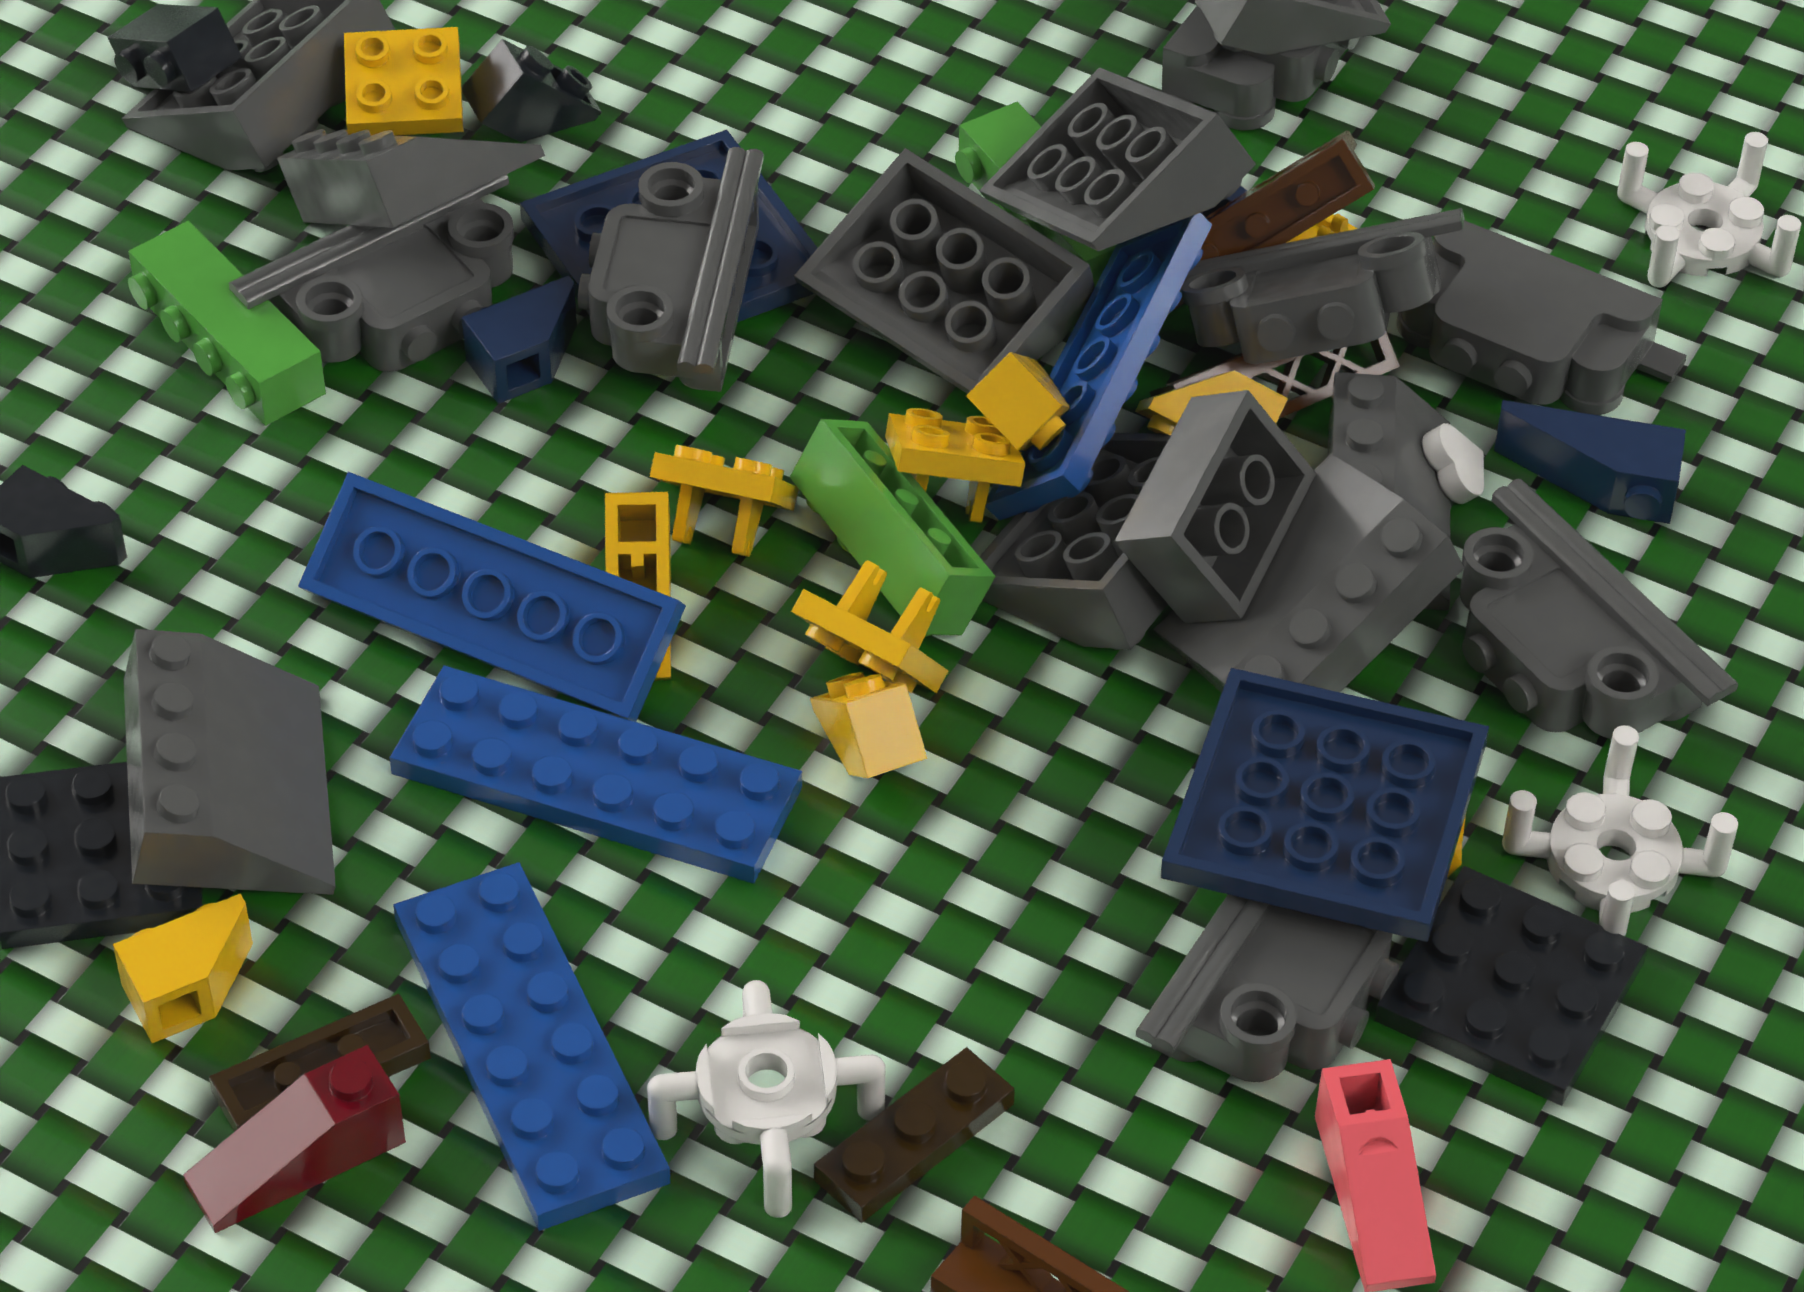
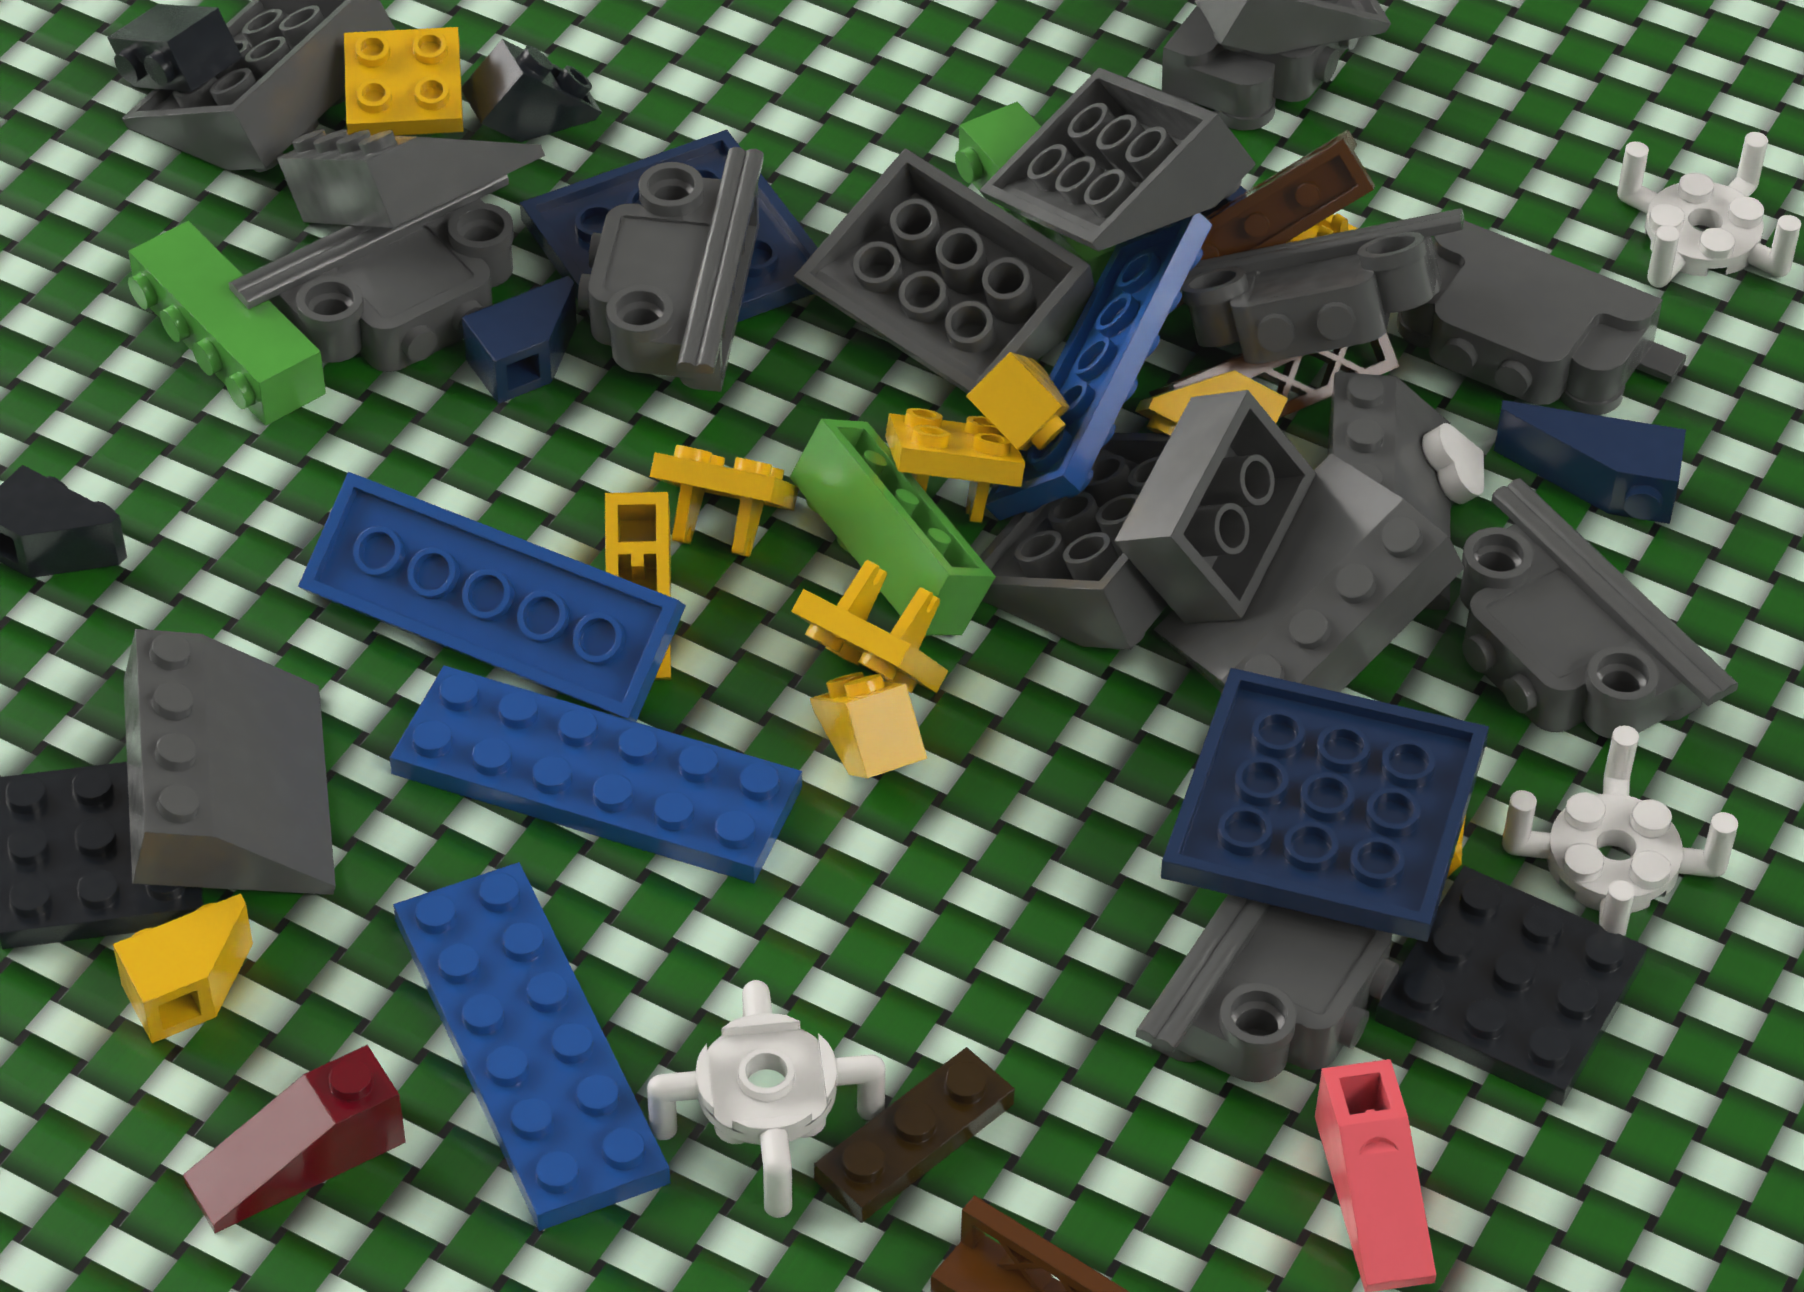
(384, 1027): dark brown plate -> none

